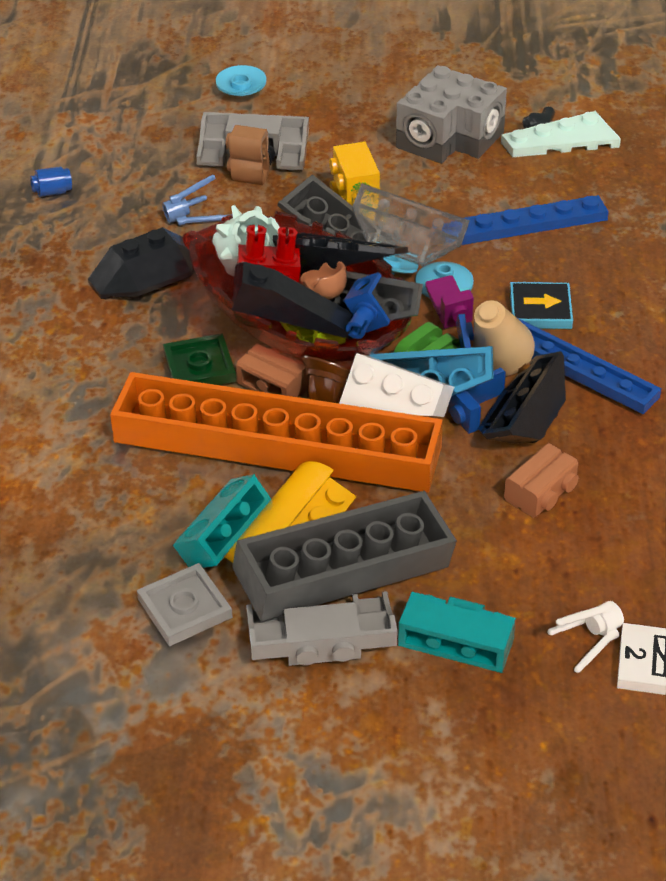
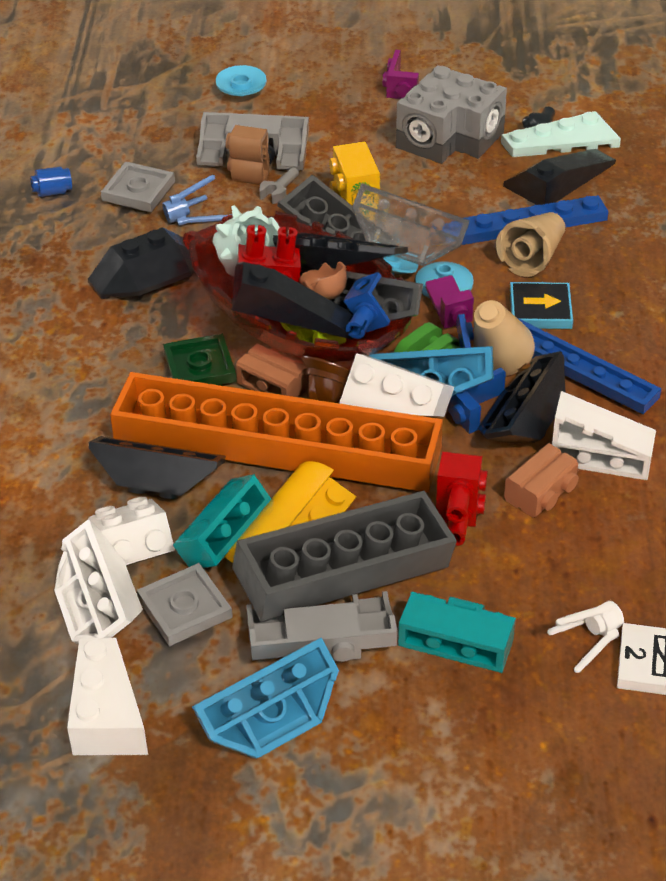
(94, 586): none -> white wedge
(102, 704): none -> white wedge
(135, 529): none -> white bracket
(138, 186): none -> light grey plate
(153, 467): none -> black wedge
(271, 703): none -> dark azure wedge
(277, 189): none -> light grey bar
(397, 81): none -> magenta bracket
(458, 492): none -> red brick
(530, 243): none -> tan cone
(558, 176): none -> black wedge
(602, 439): none -> white wedge

